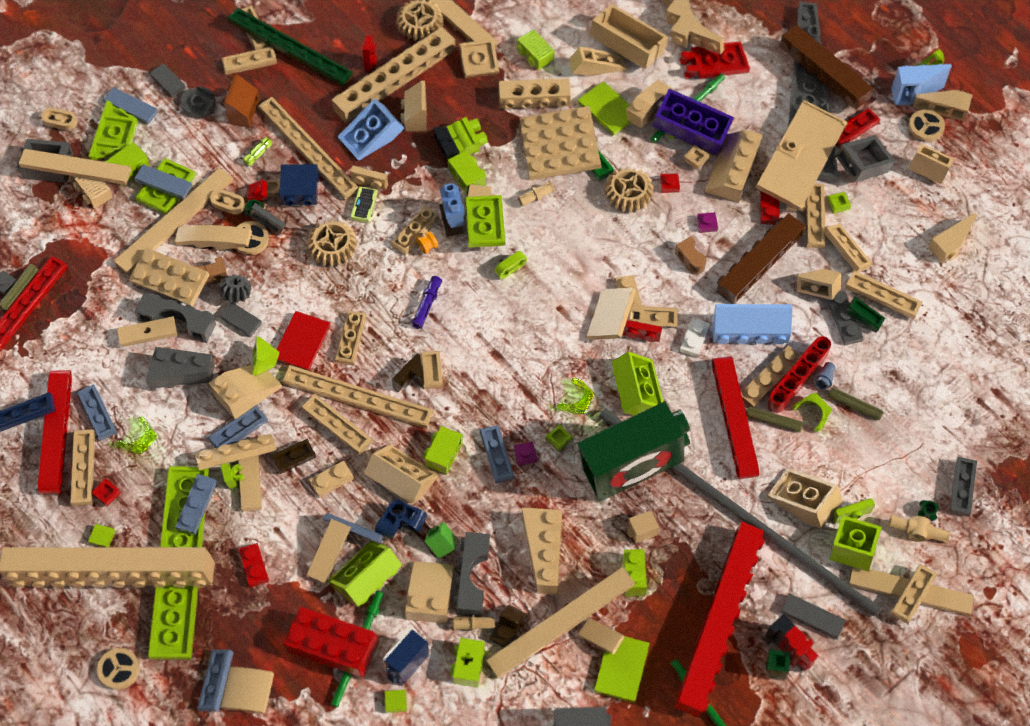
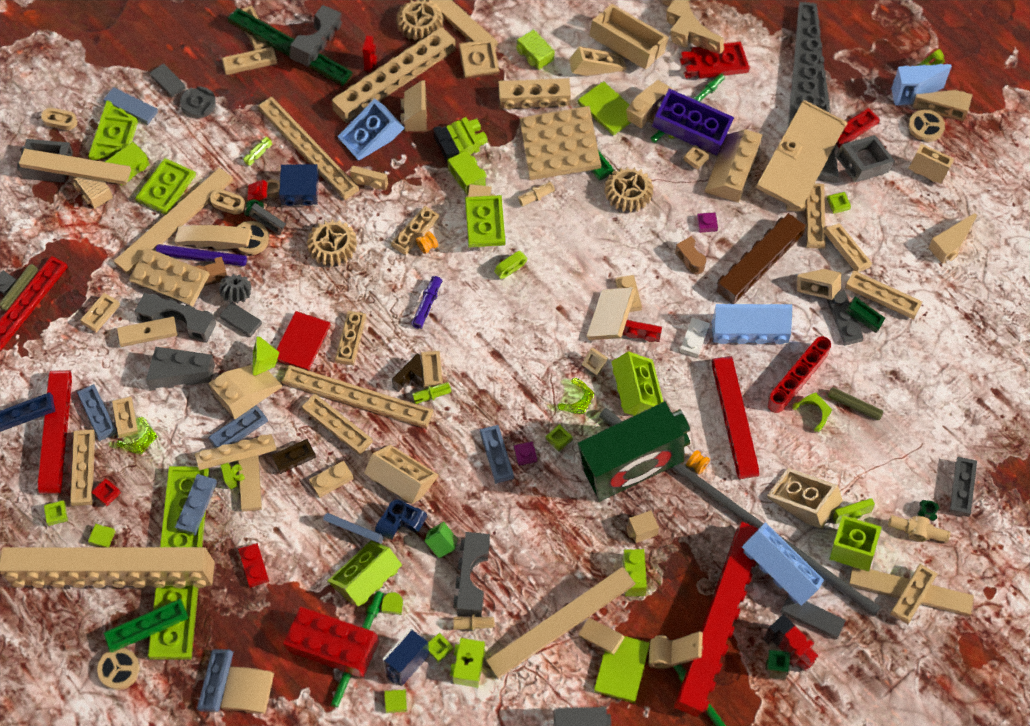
(55, 513): none -> lime plate
(100, 312): none -> tan plate
(125, 417): none -> tan plate
(145, 625): none -> green tile
(163, 182): sand blue tile -> none
(202, 255): none -> dark purple axle
(241, 102): dark orange slope -> none
(306, 48): none -> dark grey arch
(328, 551): tan tile -> none
(364, 204): tile -> none
(392, 604): none -> lime tile
(429, 592): tan slope -> none
(431, 393): none -> lime axle
(439, 647): none -> lime plate
(443, 450): lime brick -> none
(452, 210): medium blue hips -> none
(507, 626): dark brown slope -> none
(543, 541): tan wedge -> none
(594, 361): none -> tan plate
(655, 315): tan plate -> none
(669, 183): red plate -> none
(670, 653): none -> tan door
(697, 462): none -> light orange wheel
(769, 209): red plate -> none
(770, 377): tan plate -> none
(774, 419): olive axle -> none
(782, 564): none -> light blue slope
(824, 377): sand blue cone -> none
(826, 67): reddish brown brick -> none

